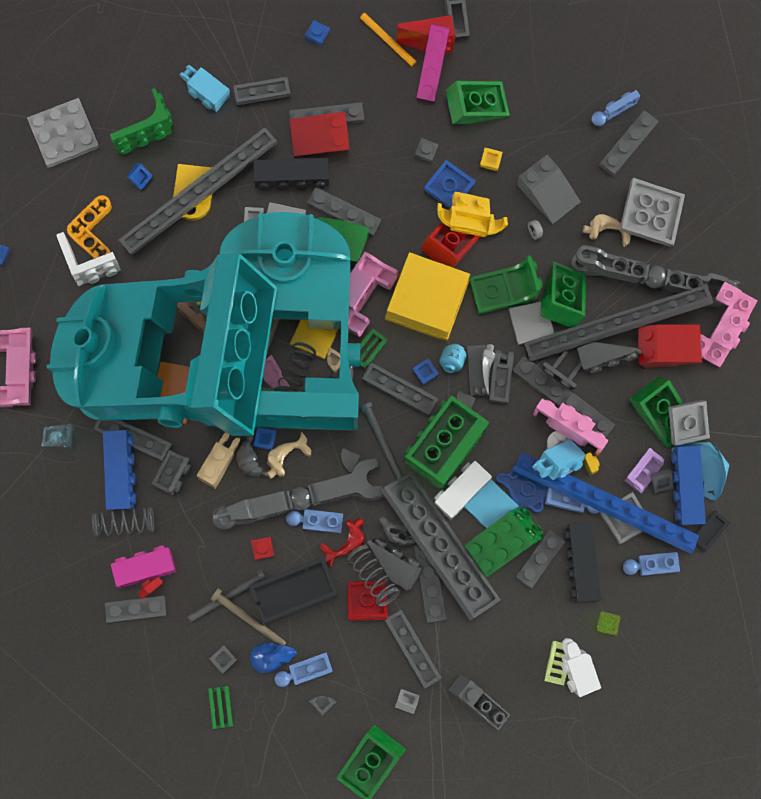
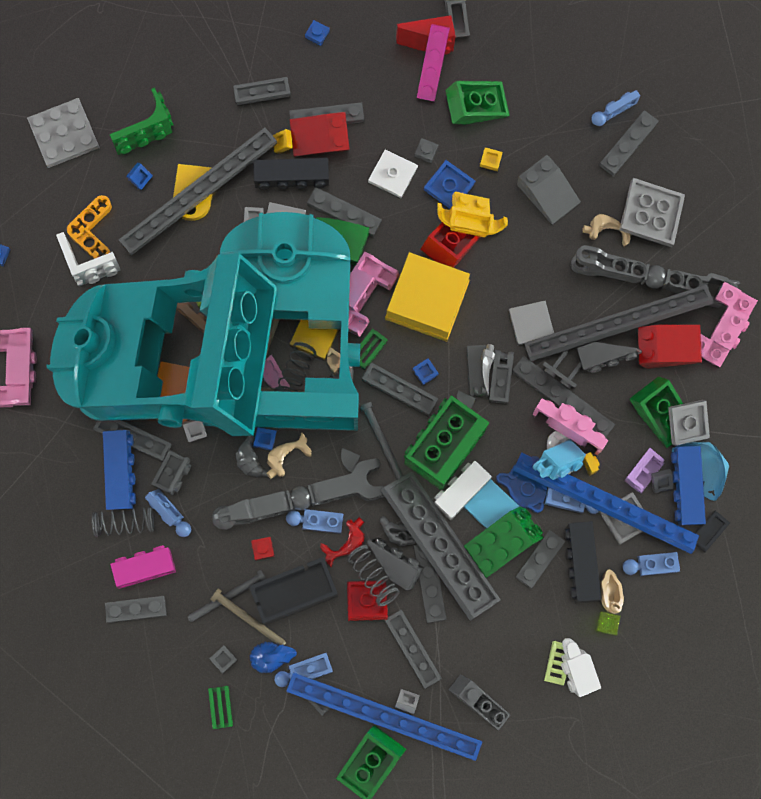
(58, 436): clear light blue slope -> none
(149, 586): red plate -> none
(168, 512): none -> medium blue plate
(194, 430): none -> light grey plate
(206, 88): medium azure brick -> none
(217, 462): tan hinge -> none
(284, 141): none -> yellow plate
(384, 716): none -> blue plate
(393, 173): none -> white plate
(394, 45): light orange bar -> none
(453, 358): medium azure head -> none
(506, 287): green bracket -> none
(535, 229): light grey tile -> none
(564, 295): green slope -> none
(611, 592): none -> tan arm

